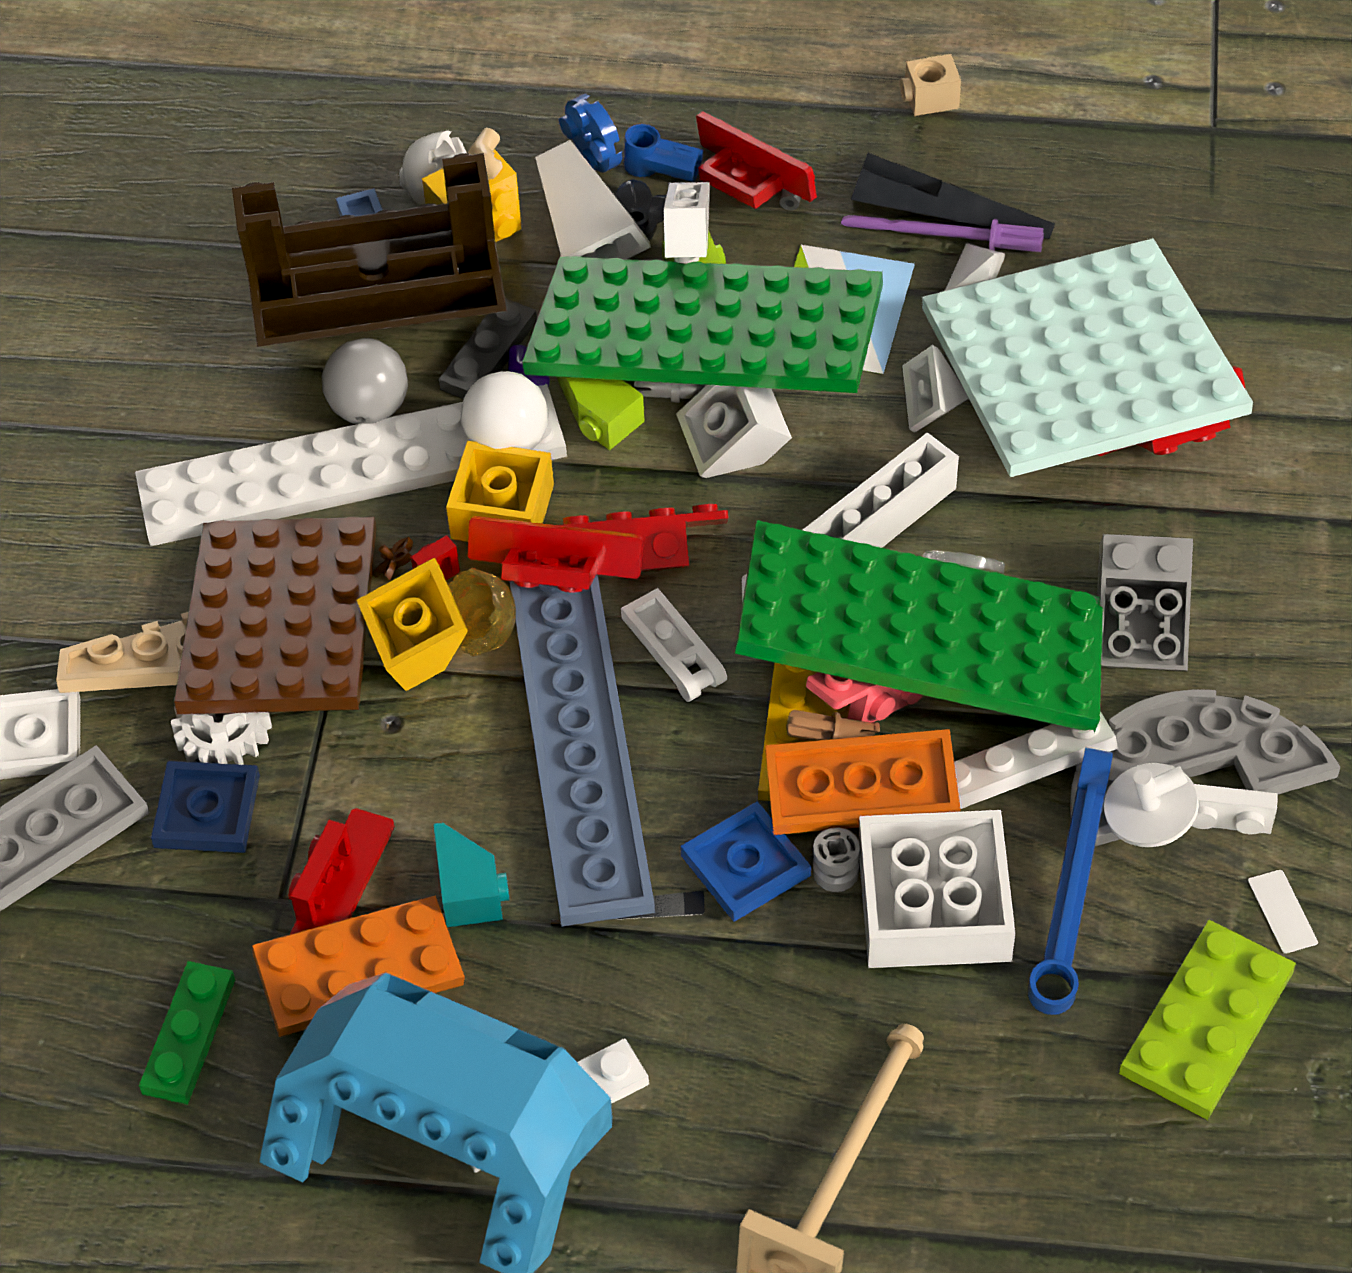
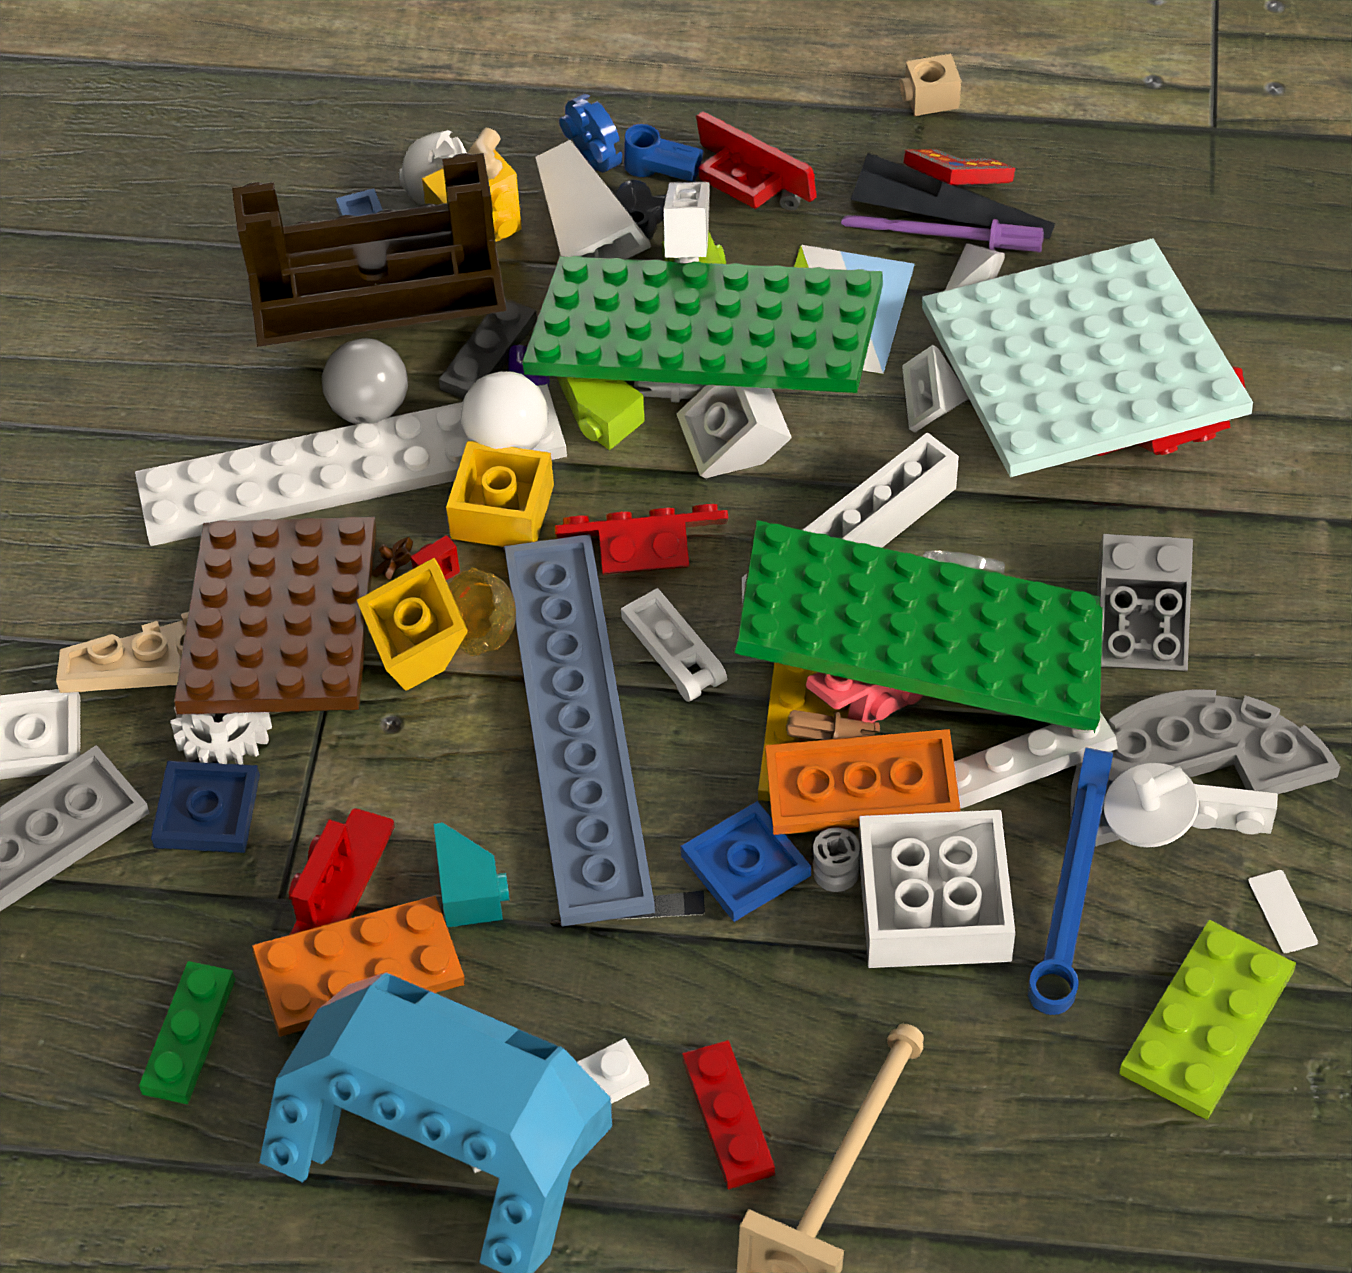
(553, 553): red bracket -> none
(728, 1114): none -> red plate
(956, 170): none -> red tile

